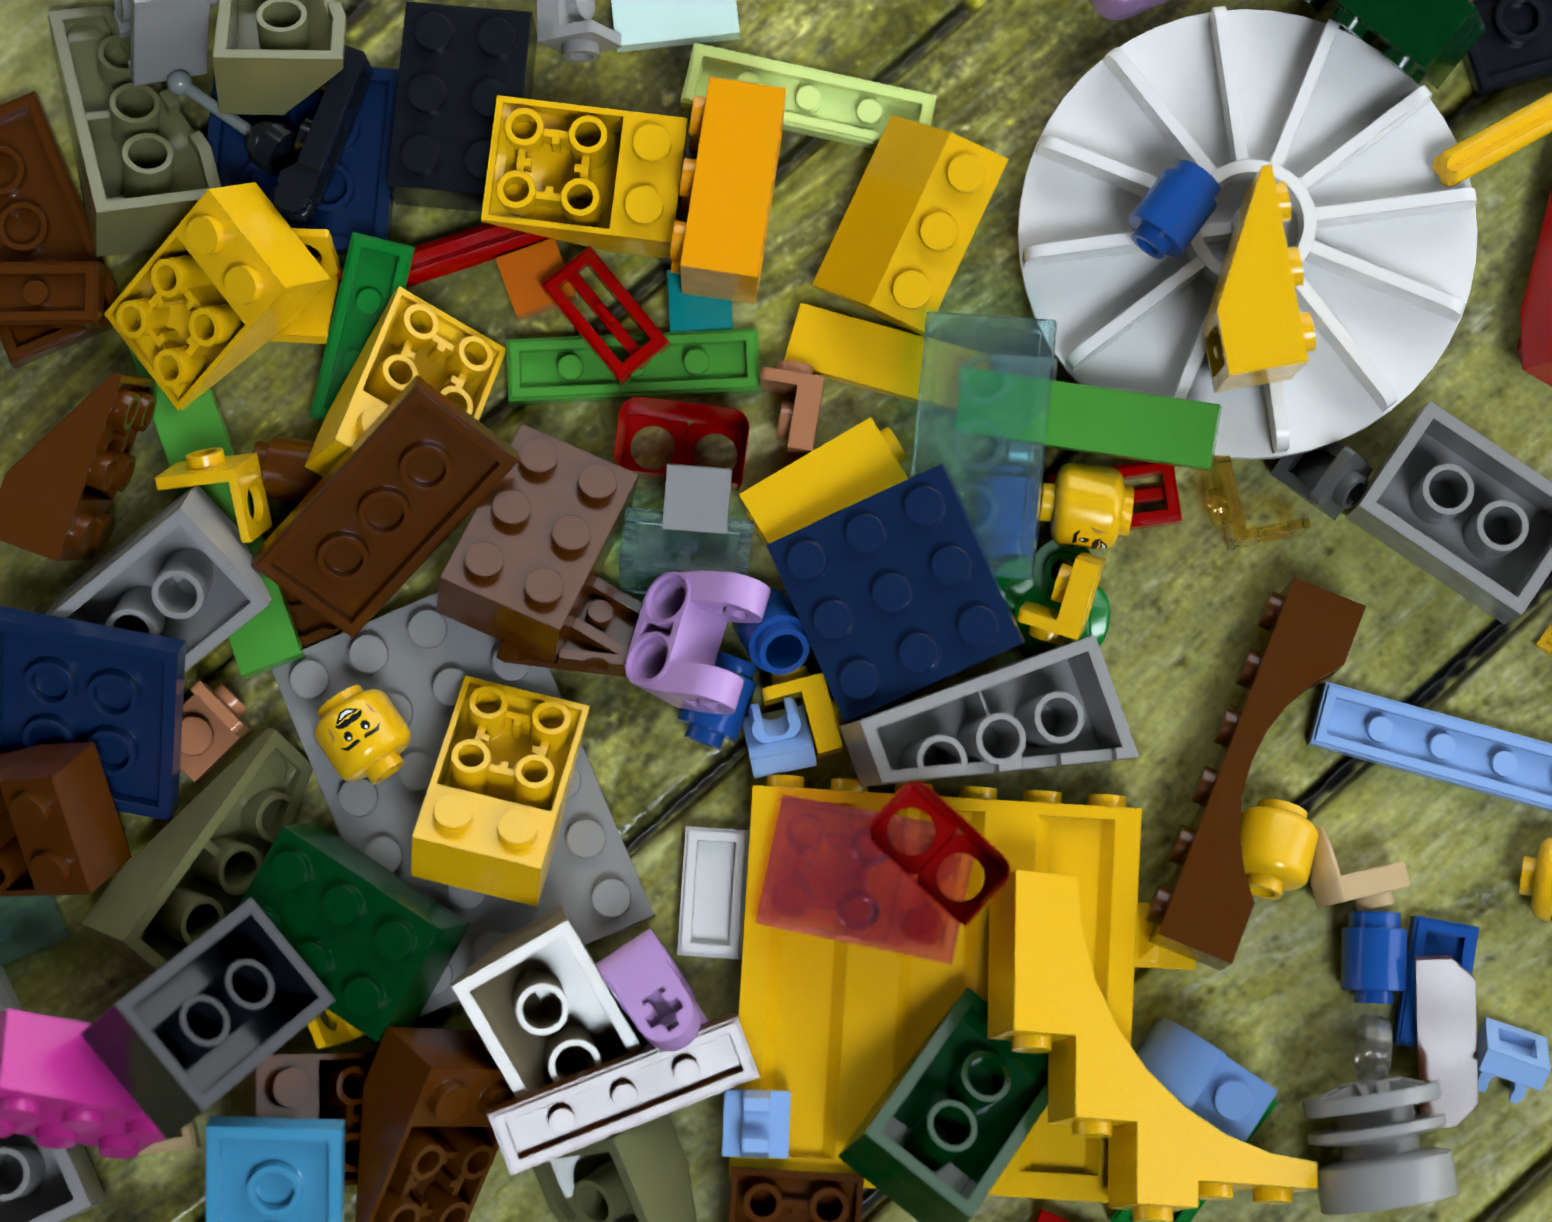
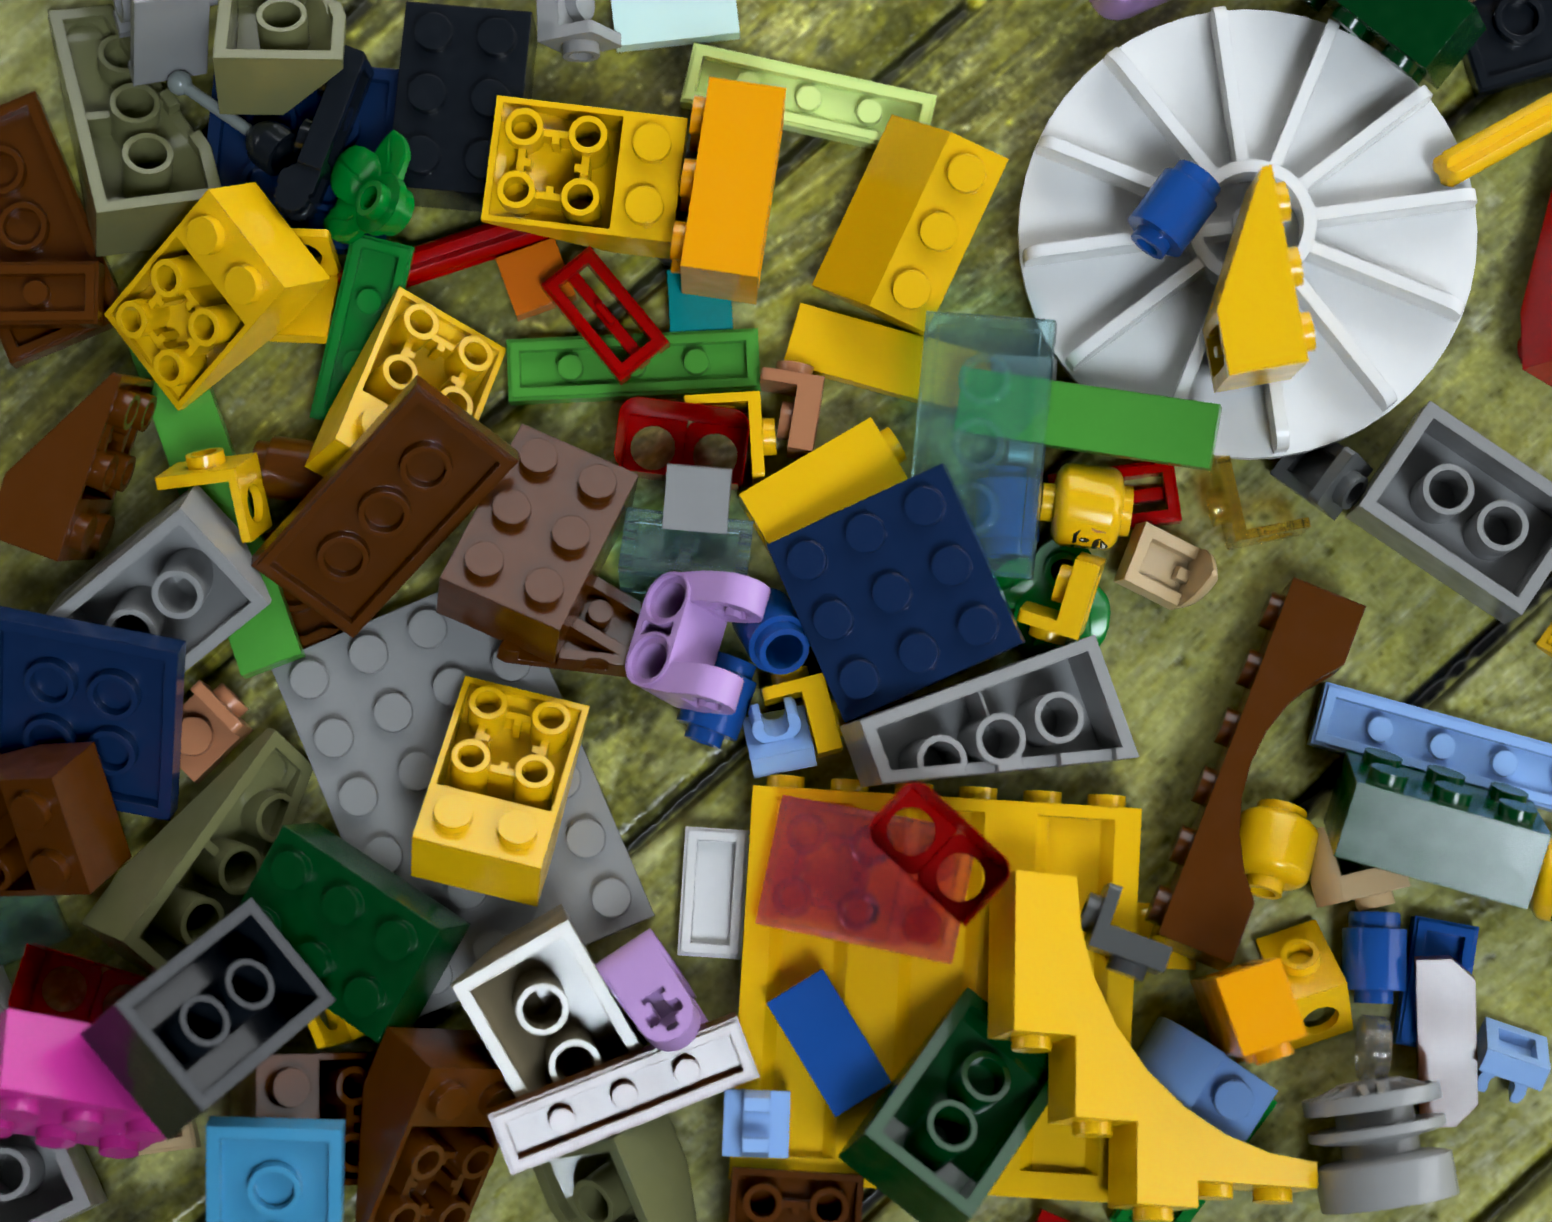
(37, 963): none -> red piece
(362, 734): yellow head -> none
(371, 191): none -> green plate
(761, 429): none -> yellow bracket
(829, 1042): none -> blue tile
(1127, 952): none -> dark grey bracket
(1166, 568): none -> tan plate
(1250, 1010): none -> light orange brick
(1312, 977): none -> yellow bracket
(1437, 827): none -> brick

